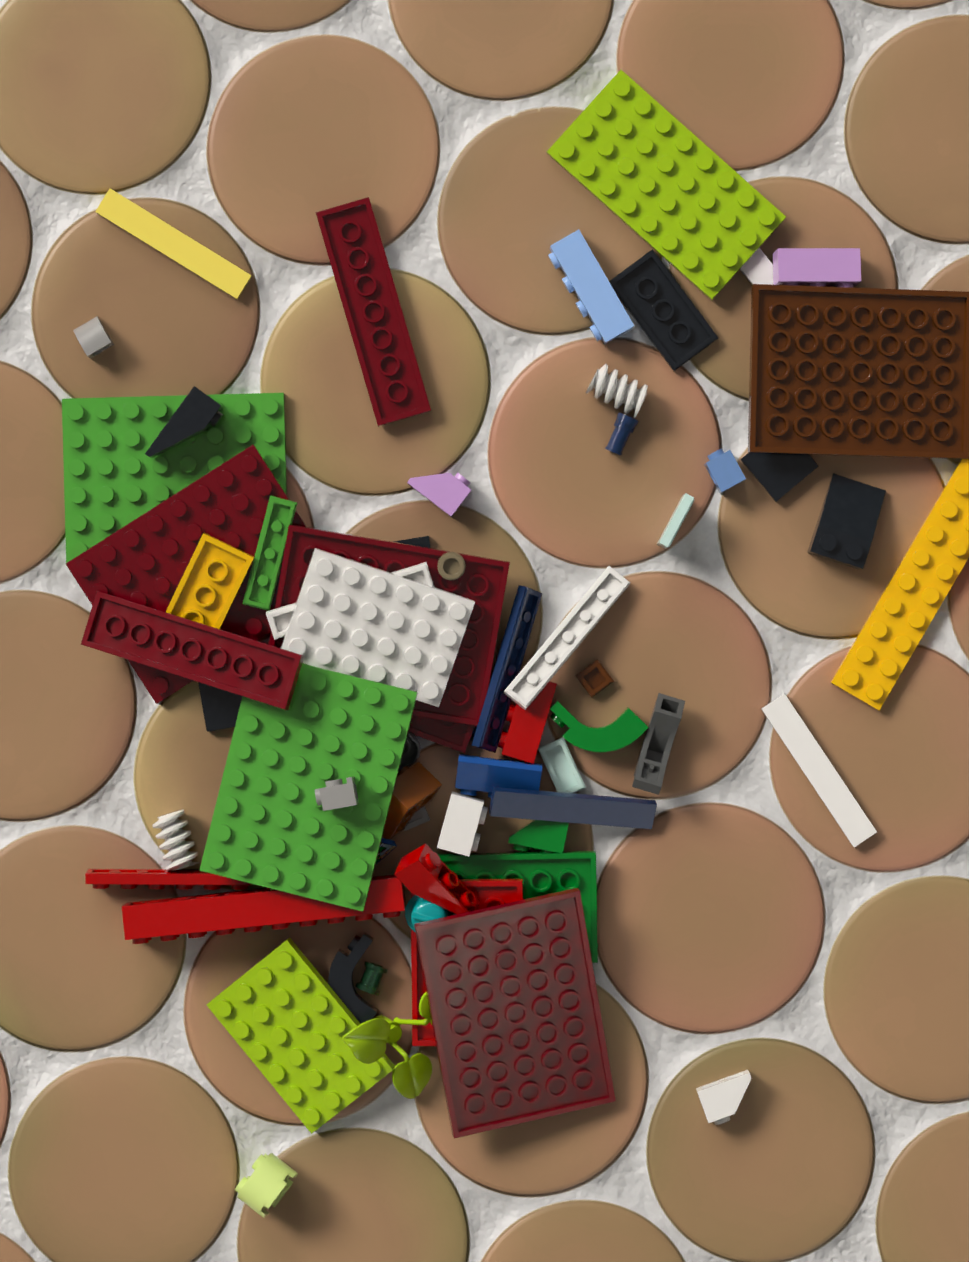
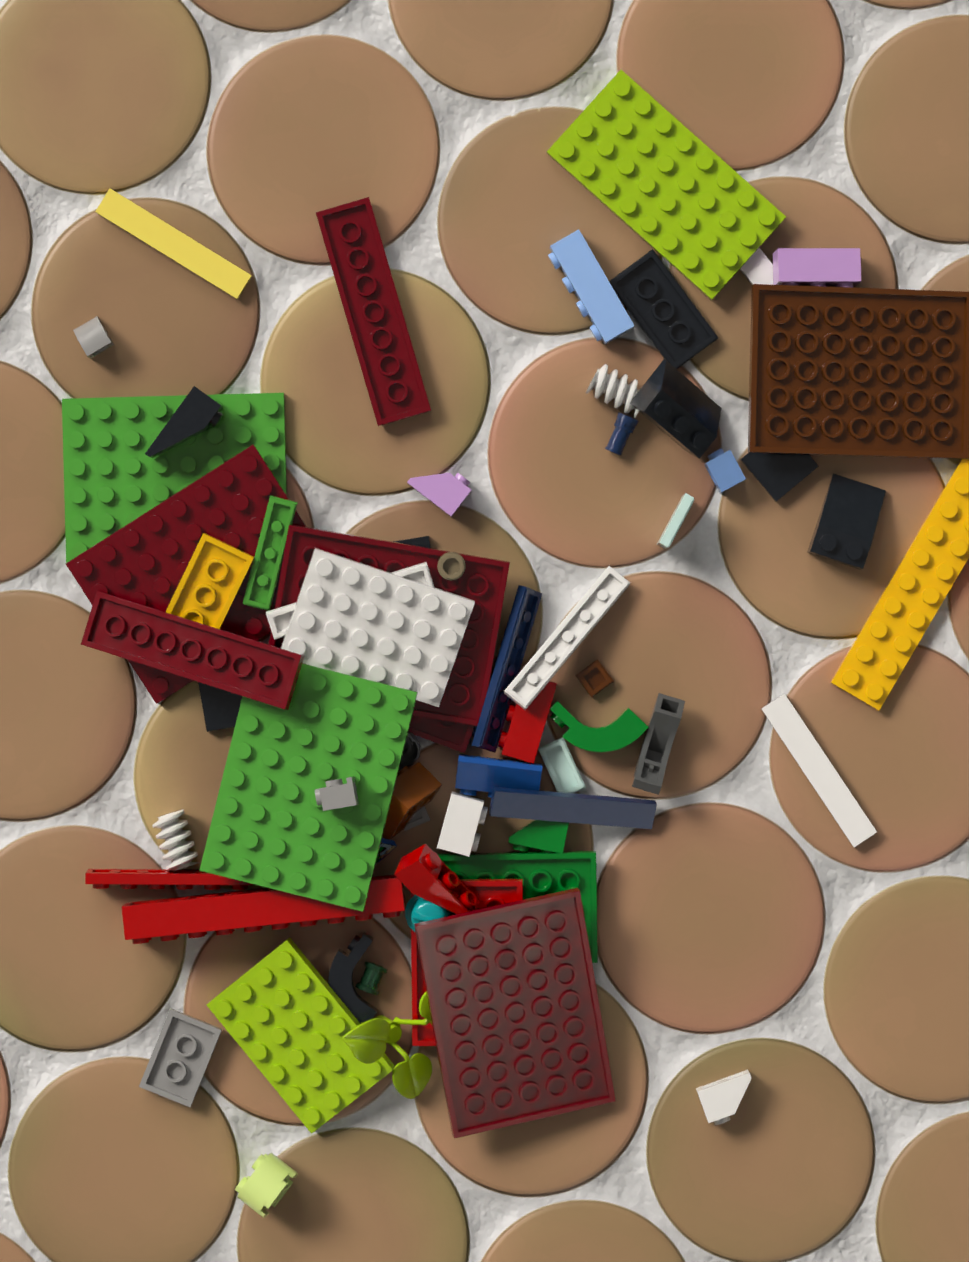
(180, 1057): none -> light grey plate
(679, 409): none -> black slope

